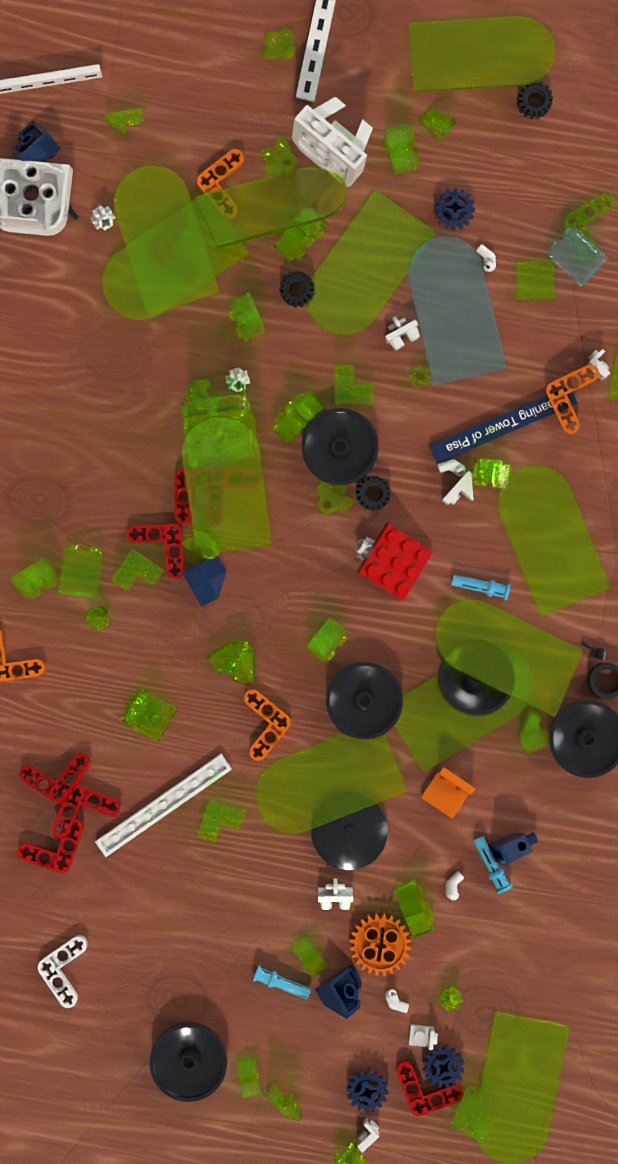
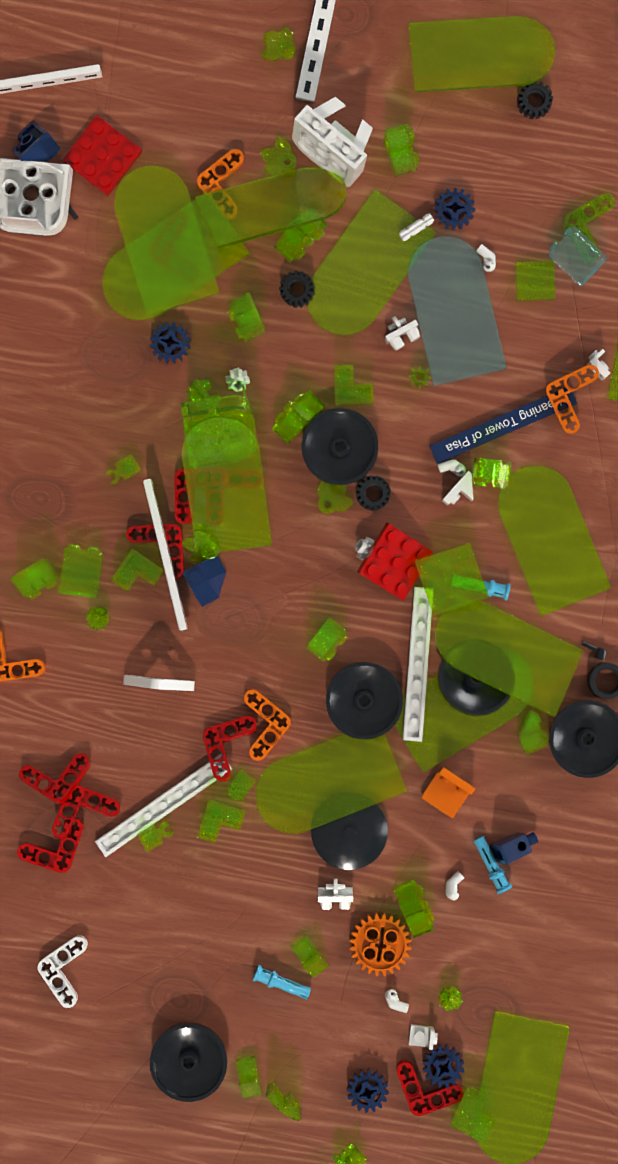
(102, 155): none -> red plate
(102, 217): white gear -> none
(119, 119): clear neon green slope -> none
(126, 467): none -> clear neon green plate
(149, 714): clear neon green slope -> none
(152, 837): none -> clear neon green plate
(155, 683): none -> white beam
(165, 554): none -> white tile
(179, 345): none -> dark blue gear
(222, 738): none -> red beam
(236, 660): clear neon green slope -> none
(240, 786): none -> clear neon green bracket
(341, 992): dark blue slope -> none
(366, 1138): white bracket -> none
(416, 227): none -> white axle
(417, 666): none -> white tile
(437, 123): clear neon green slope -> none
(451, 578): none -> clear neon green plate

